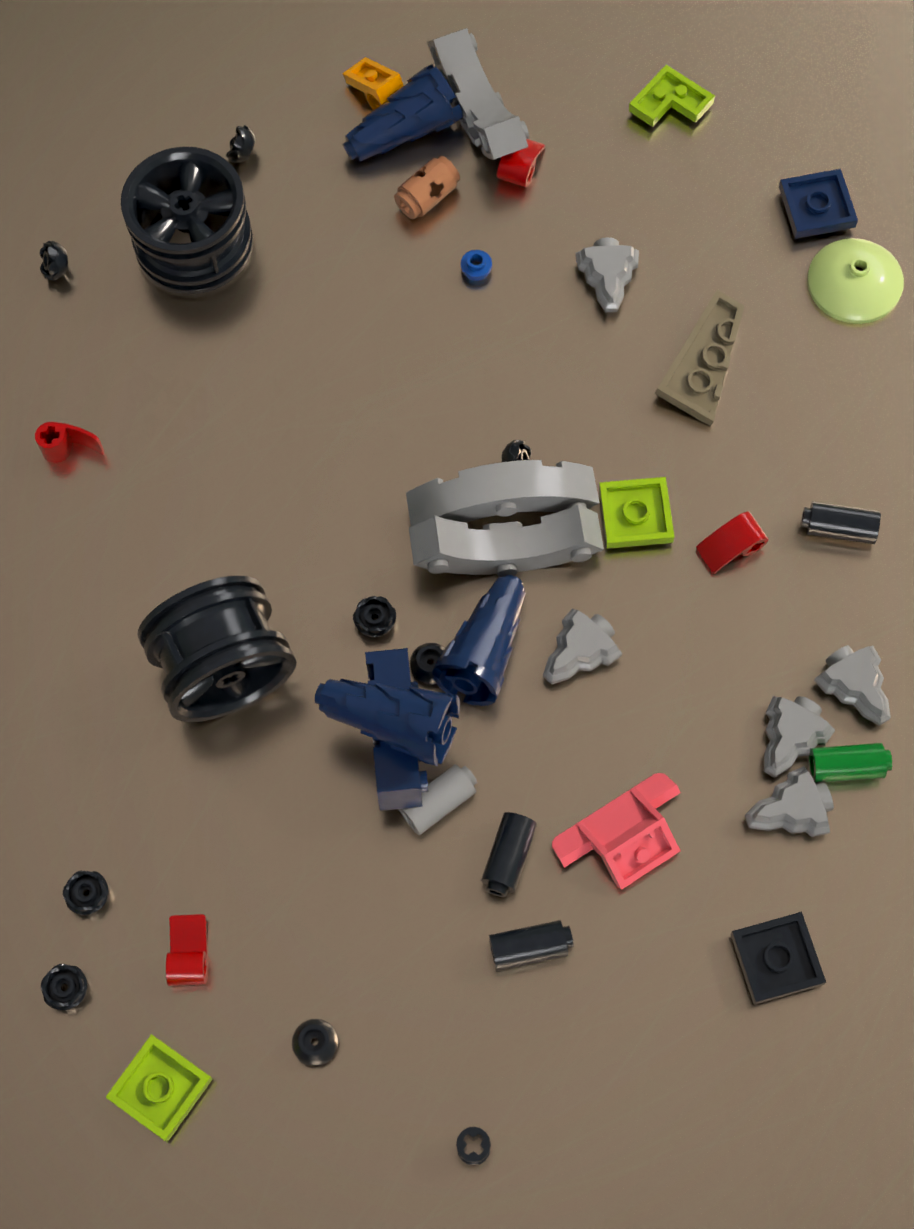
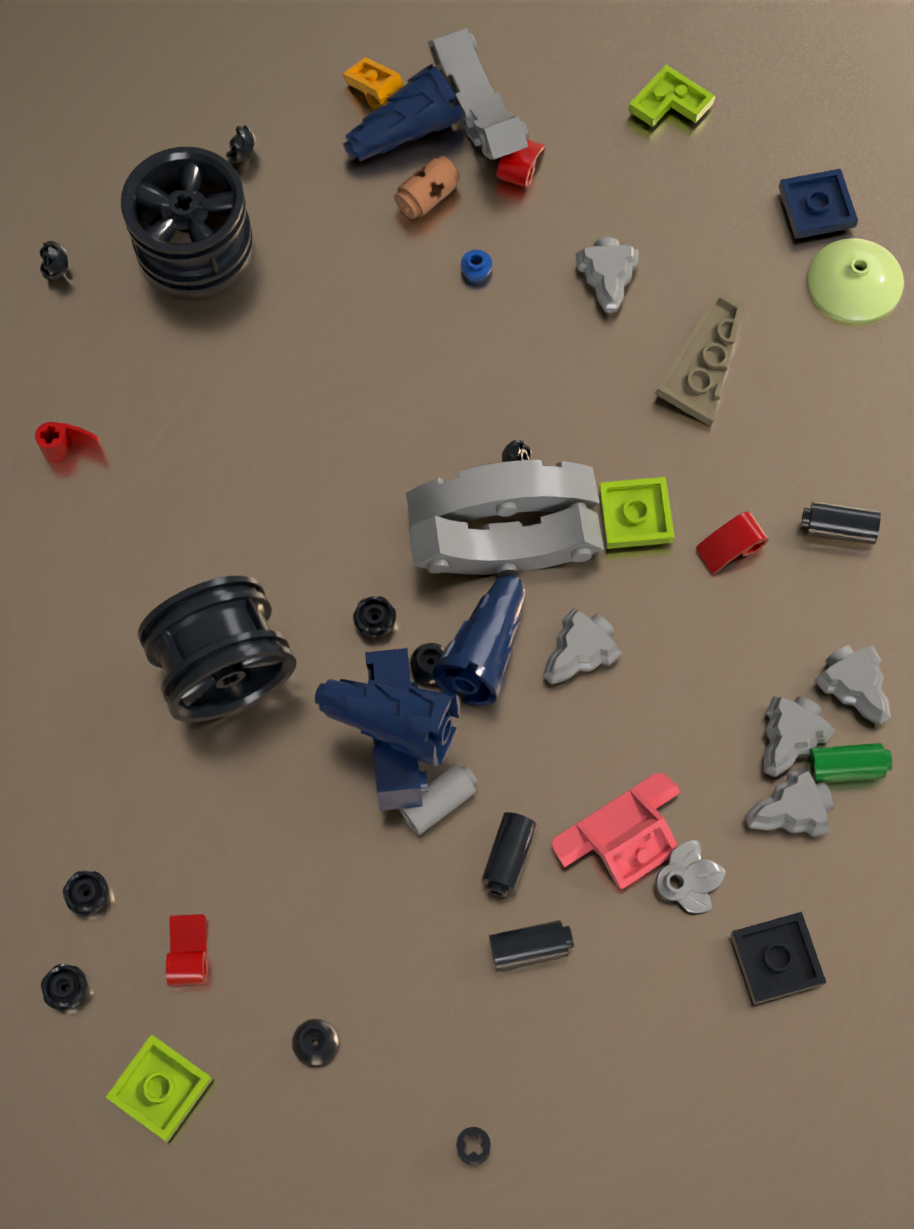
(695, 877): none -> light grey plate

